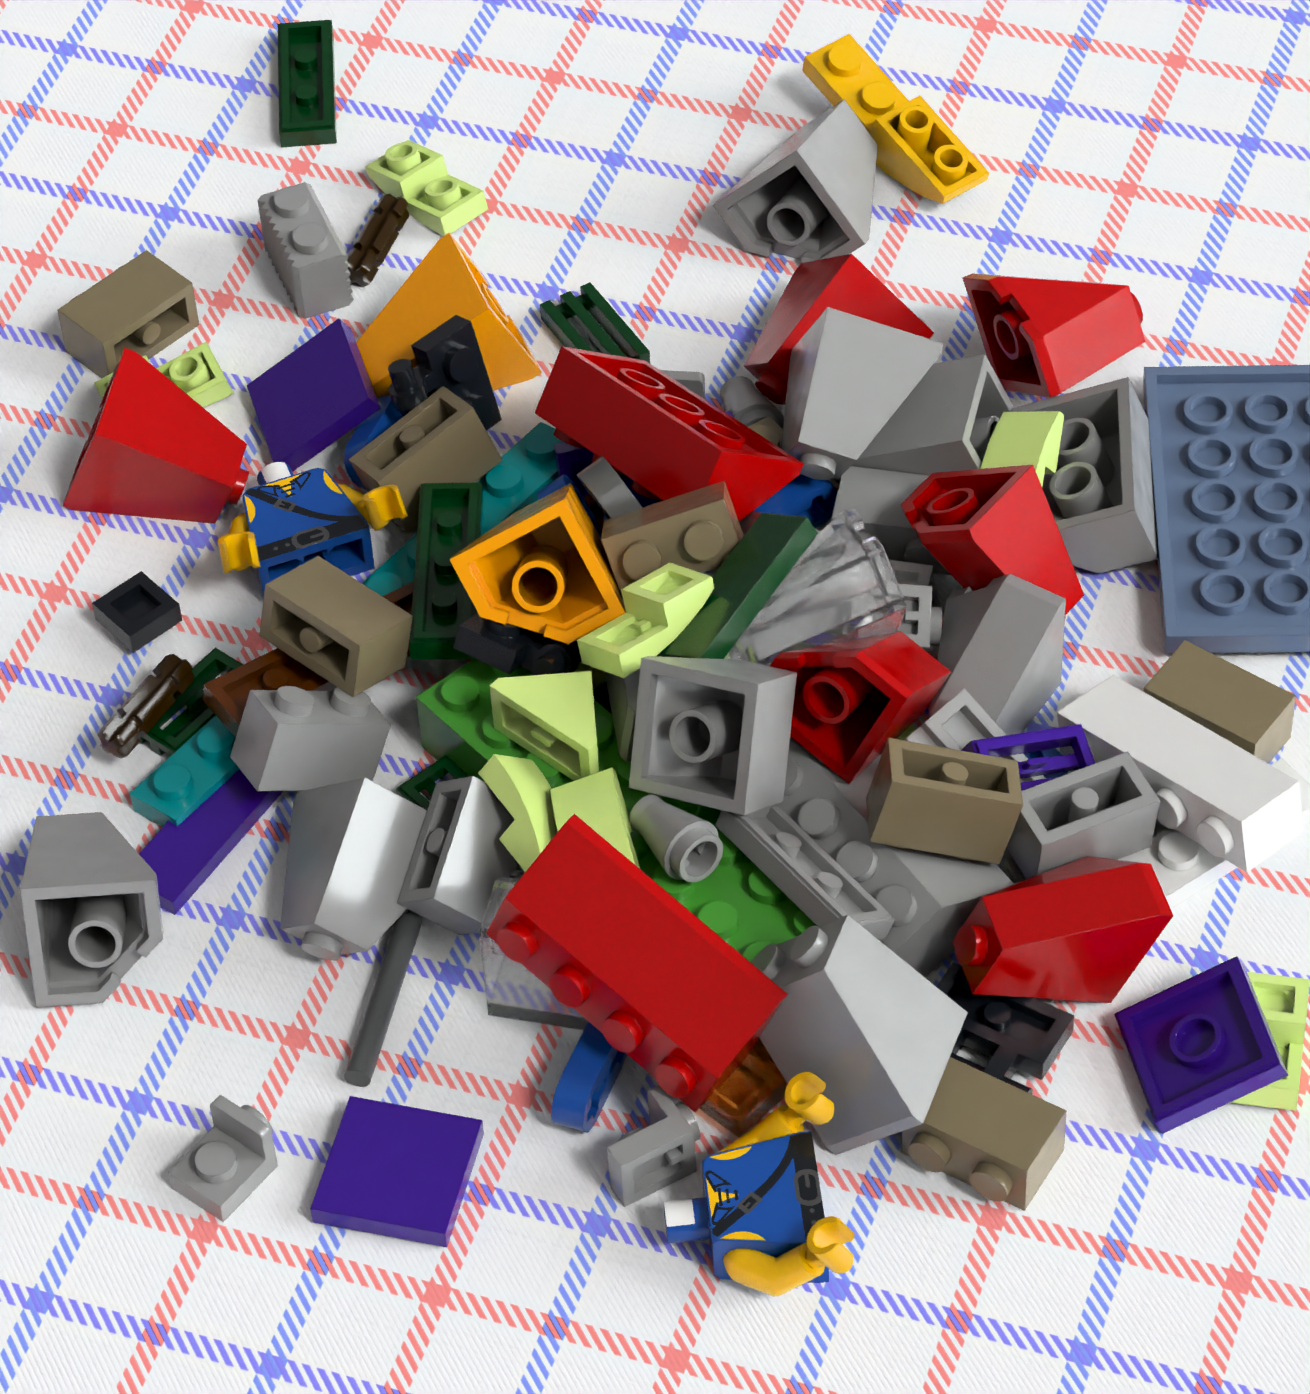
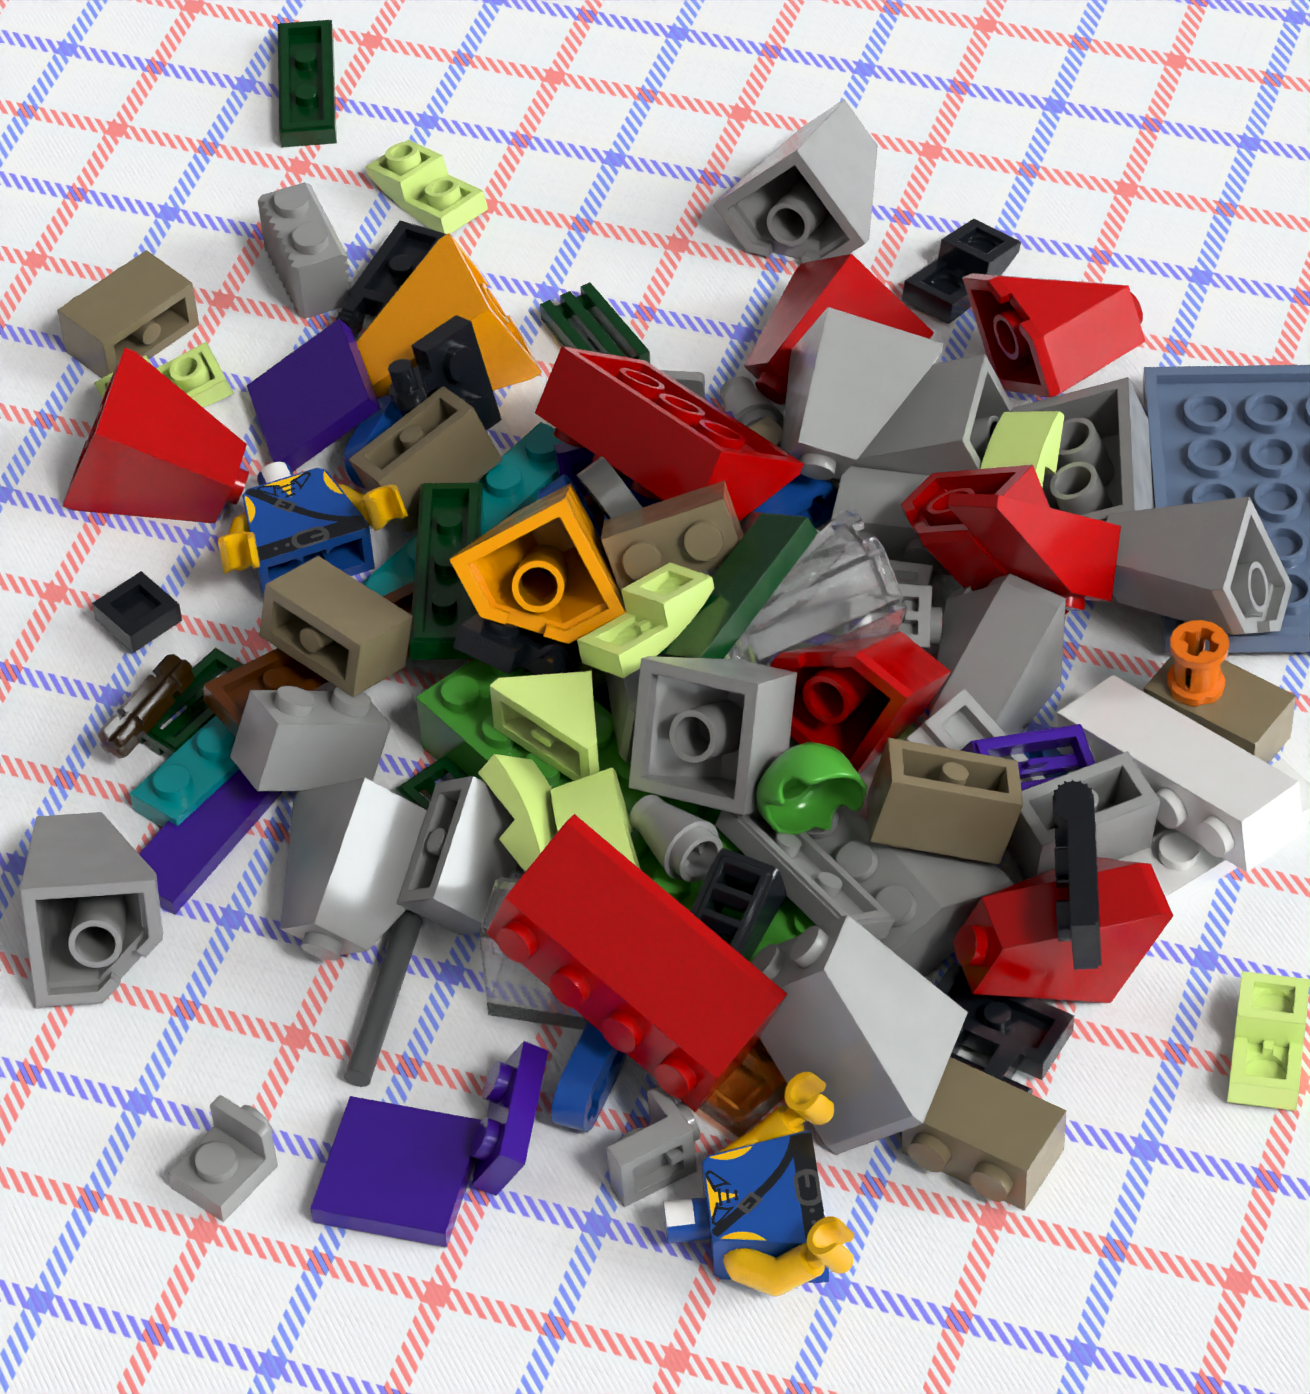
(376, 238): dark brown axle -> none
(387, 272): none -> black hinge
(506, 1131): none -> dark purple plate
(744, 887): none -> black slope
(807, 788): none -> bright green hair
(910, 136): yellow slope -> none
(968, 250): none -> black slope
(1044, 545): none -> red slope
(1078, 870): none -> black hinge
(1200, 1044): dark purple tile -> none
(1202, 565): none -> light grey slope
(1203, 666): none -> orange bush

